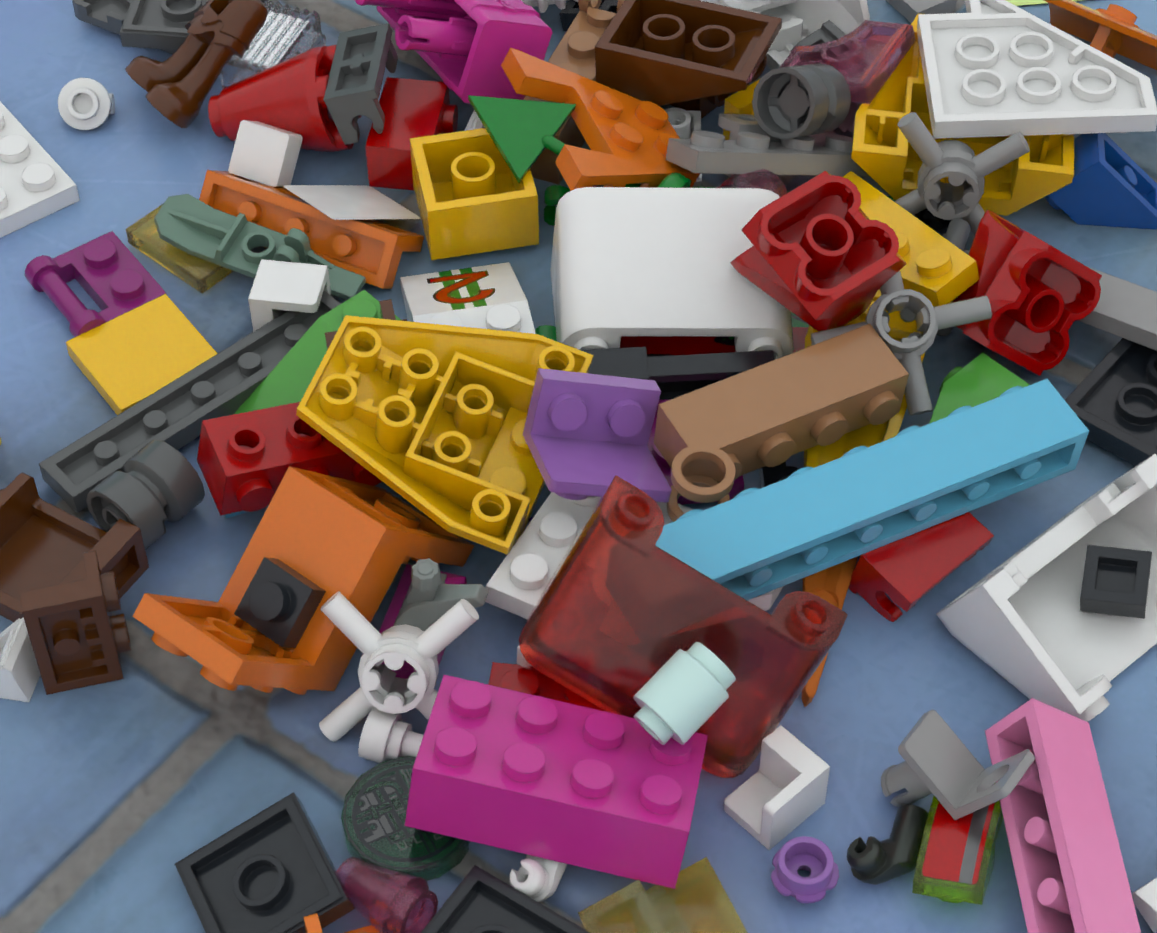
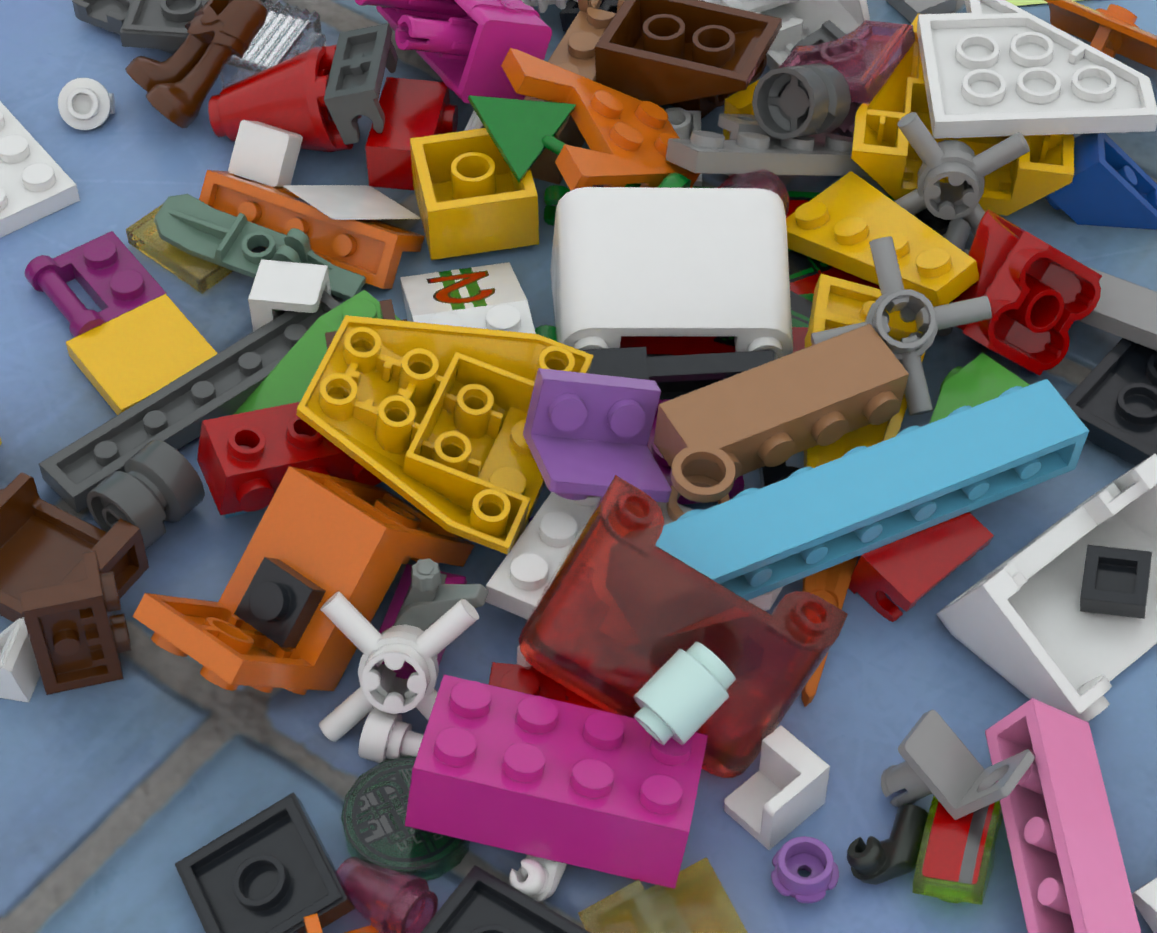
(819, 252): red piece -> none

